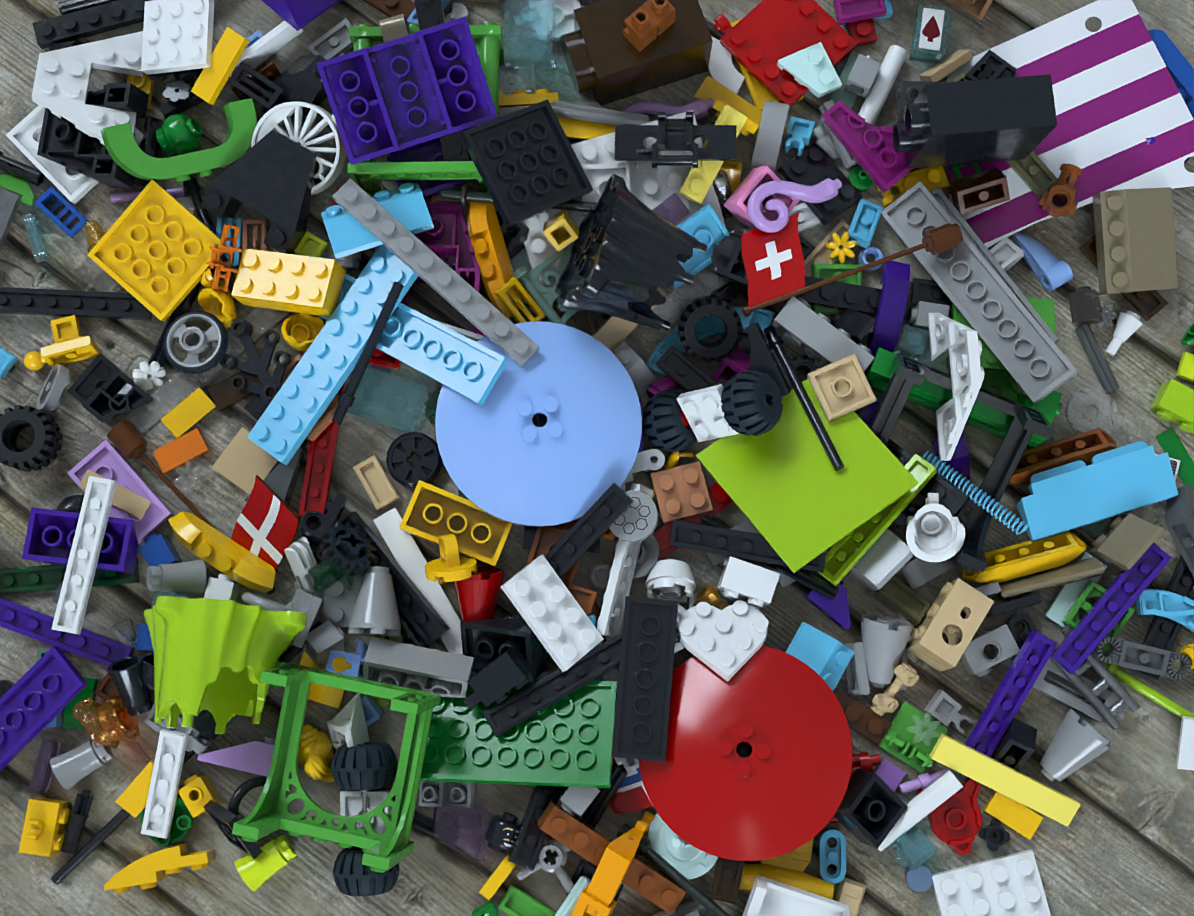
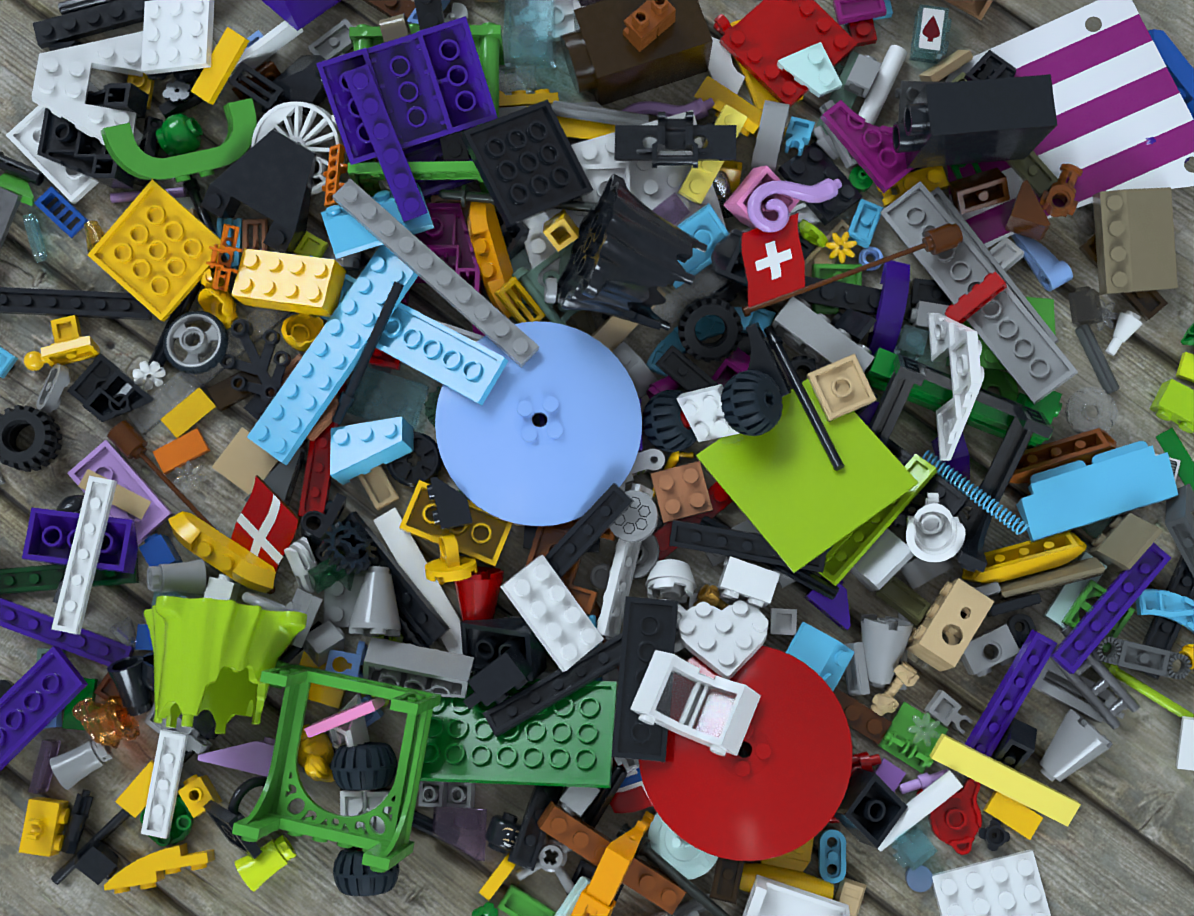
(96, 861): none -> black brick
(334, 171): none -> orange piece
(344, 716): none -> bright pink tile
(367, 445): none -> medium azure wedge
(385, 142): none -> dark purple plate
(451, 505): none -> black slope
(550, 290): none -> light grey tile
(695, 705): none -> white window
(783, 621): none -> white plate
(812, 234): none -> lime tile
(976, 298): none -> red piece
(1027, 215): none -> reddish brown slope

